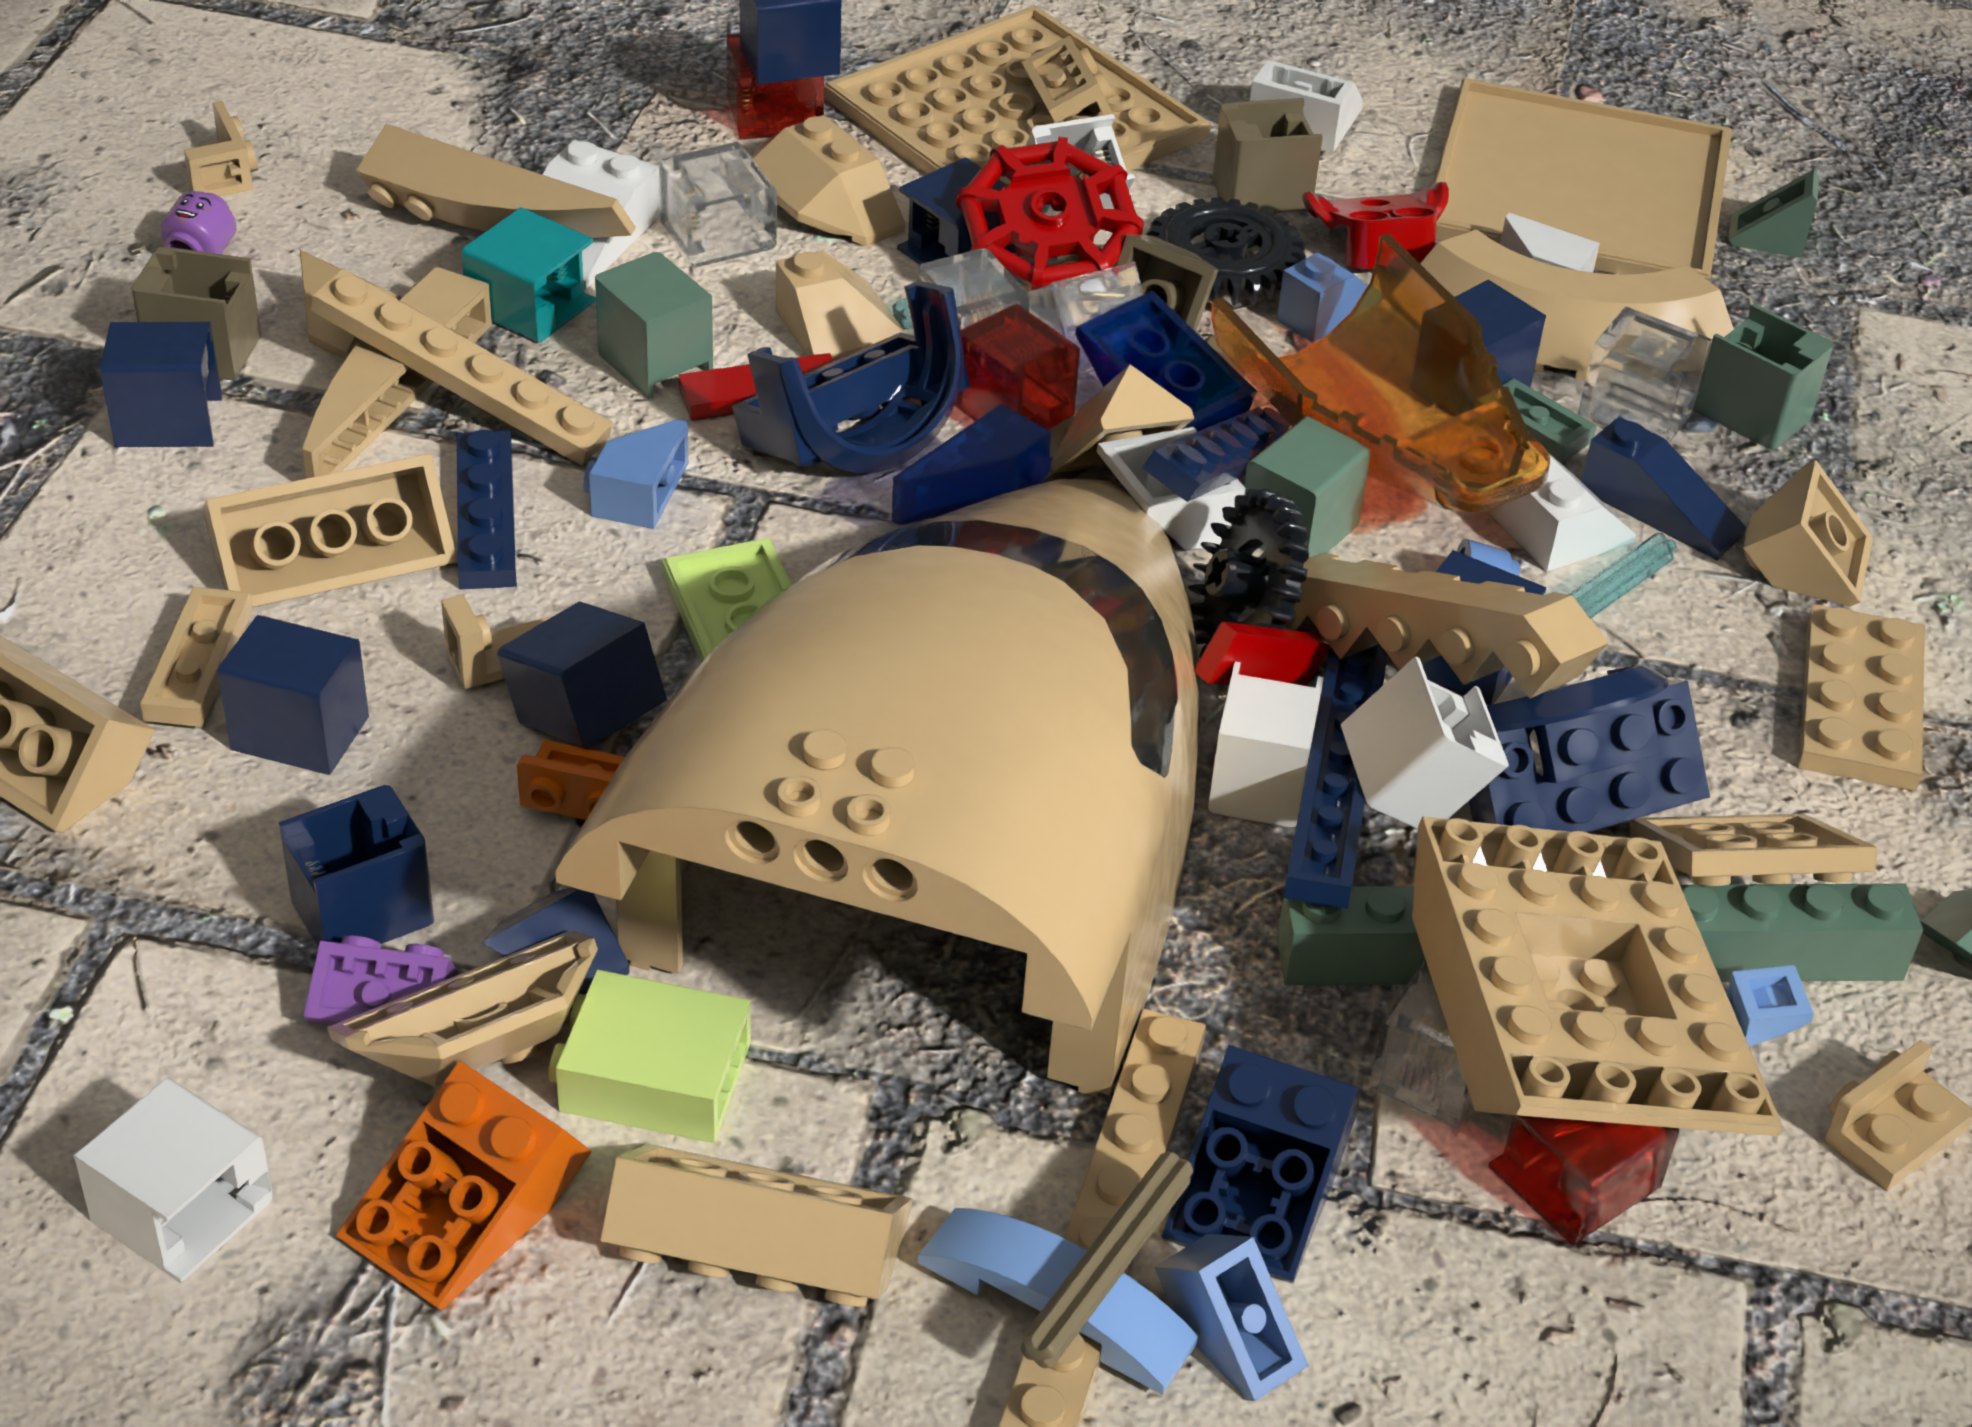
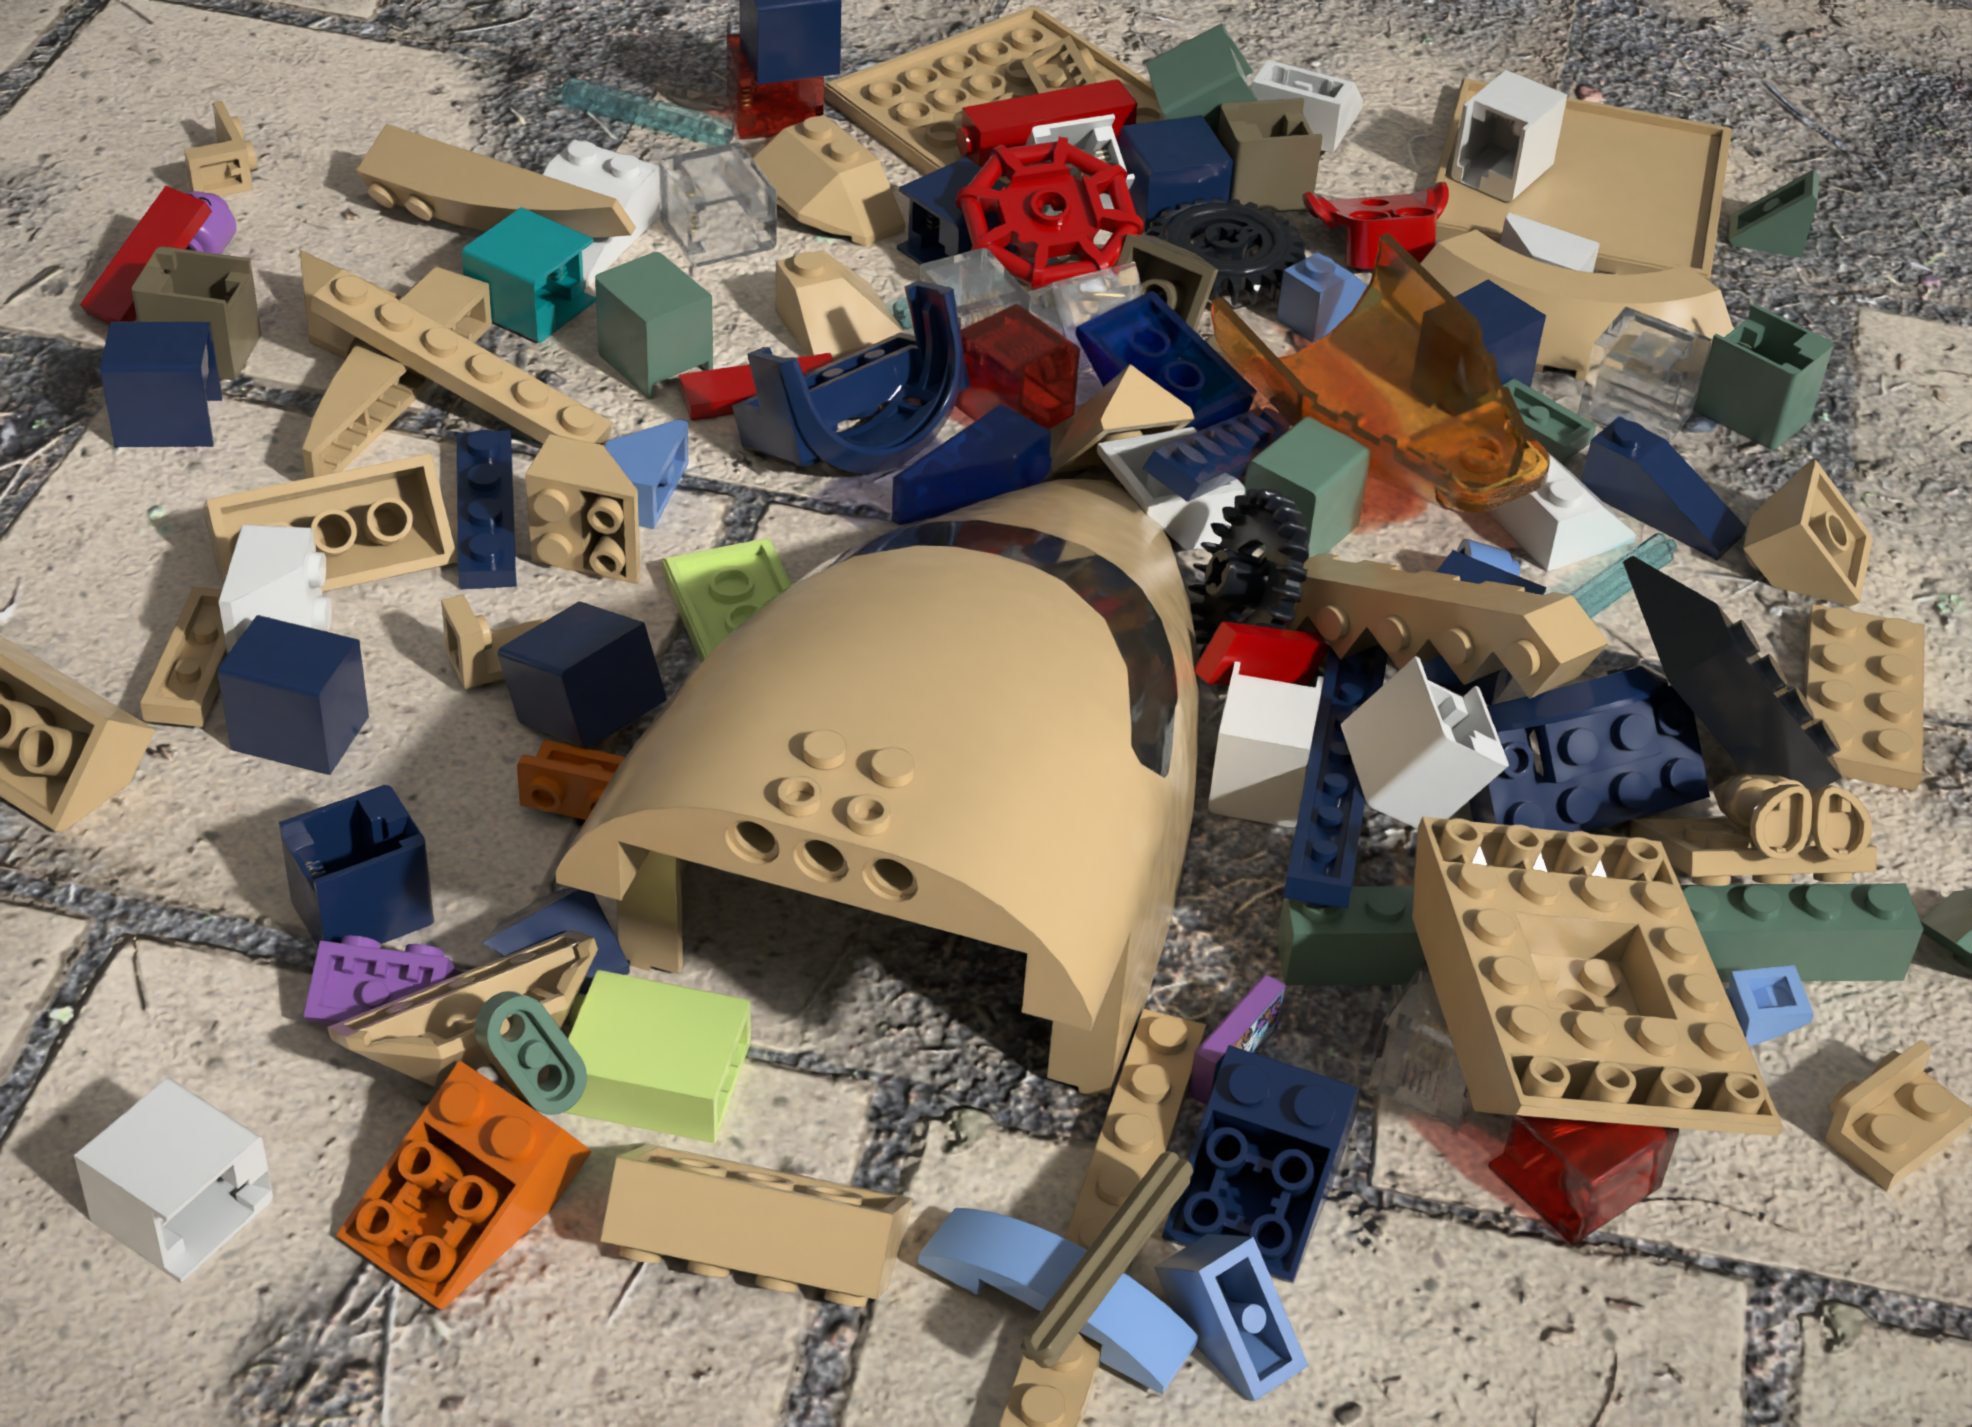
(168, 223): none -> red tile
(275, 577): none -> white slope
(529, 1047): none -> sand green plate
(582, 510): none -> tan slope
(647, 112): none -> clear light blue axle
(1012, 119): none -> red brick
(1174, 164): none -> dark blue piece
(1201, 77): none -> sand green piece
(1245, 1027): none -> medium lavender tile
(1508, 135): none -> white piece
(1730, 685): none -> black slope
(1784, 812): none -> tan piece

